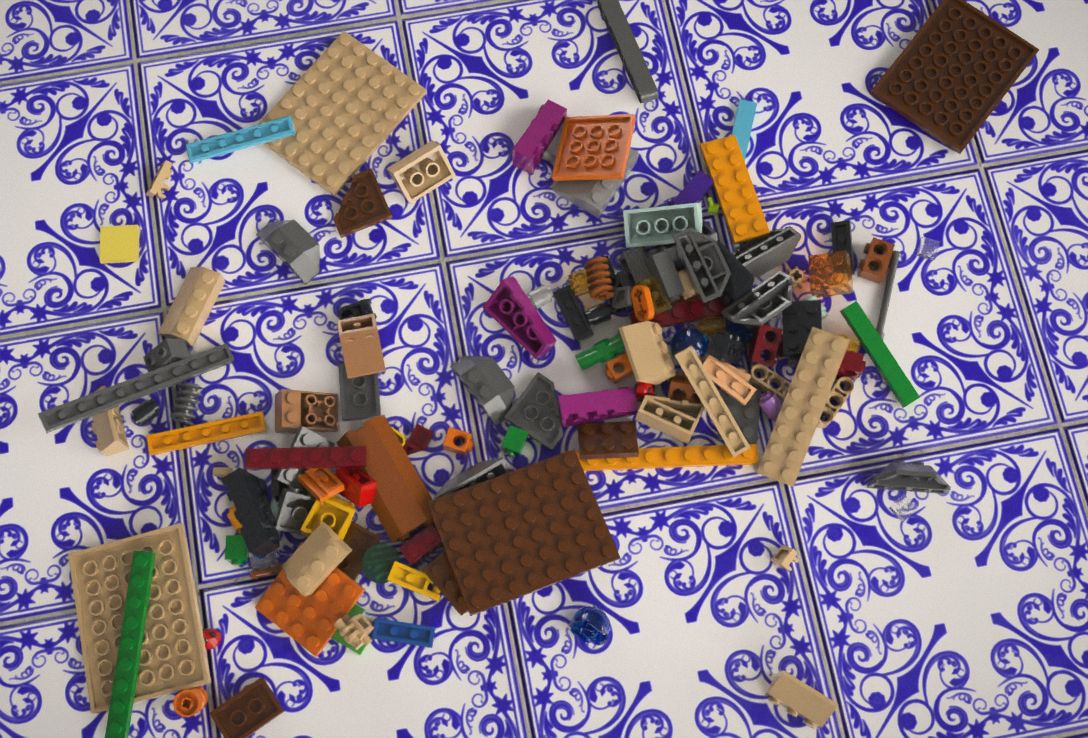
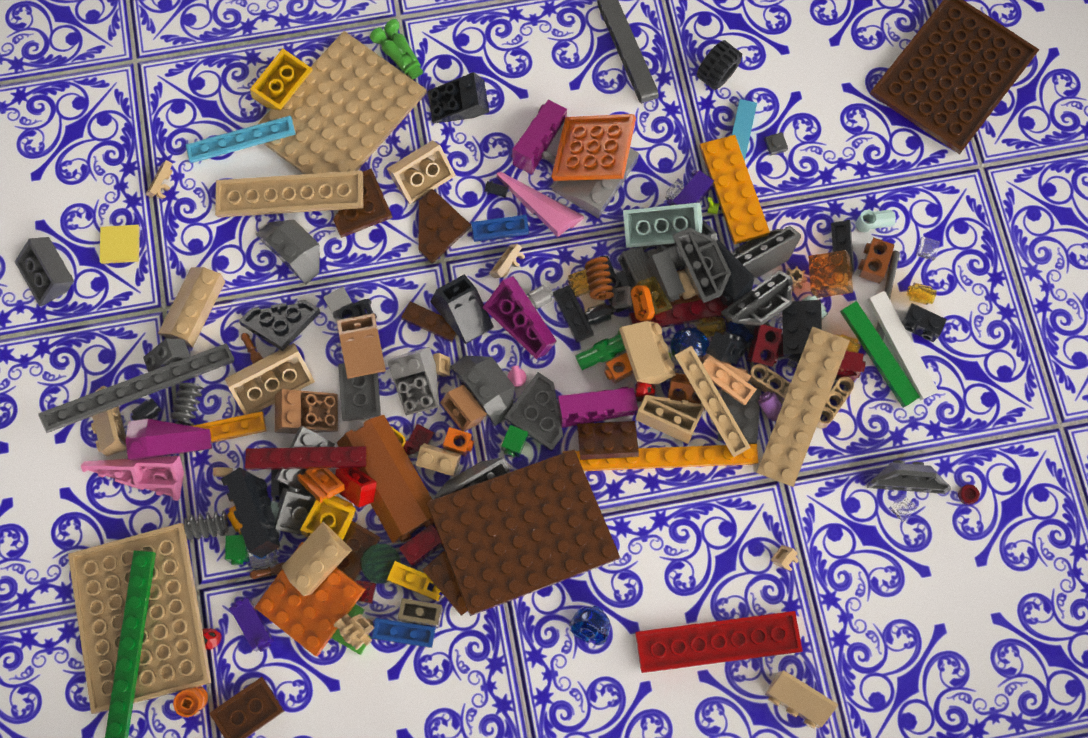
(43, 270): none -> dark grey slope
(157, 474): none -> bright pink wedge
(158, 438): none -> magenta wedge
(206, 526): none -> dark grey piece
(251, 625): none -> dark purple brick
(255, 356): none -> dark orange piece
(258, 383): none -> tan slope
(280, 80): none -> yellow slope
(280, 322): none -> black plate
(289, 194): none -> tan plate
(336, 300): none -> light grey panel
(368, 595): none -> dark red tile
(397, 48): none -> bright green piece
(415, 380): none -> light grey slope
(420, 612): none -> dark tan brick
(428, 321): none -> reddish brown plate
(438, 226): none -> reddish brown plate
(438, 459): none -> tan brick
(442, 364): none -> tan tile
(459, 99): none -> black slope
(462, 308): none -> black slope
(463, 408): none -> medium nougat brick
(496, 189): none -> black pin
(500, 228): none -> blue plate
(506, 260): none -> tan plate
(517, 376): none -> bright pink plate
(550, 212): none -> bright pink wedge
(674, 190): none -> clear plate
(718, 642): none -> red plate
(719, 64): none -> black tyre
(776, 144): none -> dark grey plate
(876, 219): none -> light aqua piece
(902, 345): none -> white tile
(921, 293): none -> clear yellow brick
(923, 322): none -> black brick
(968, 494): none -> dark red tile

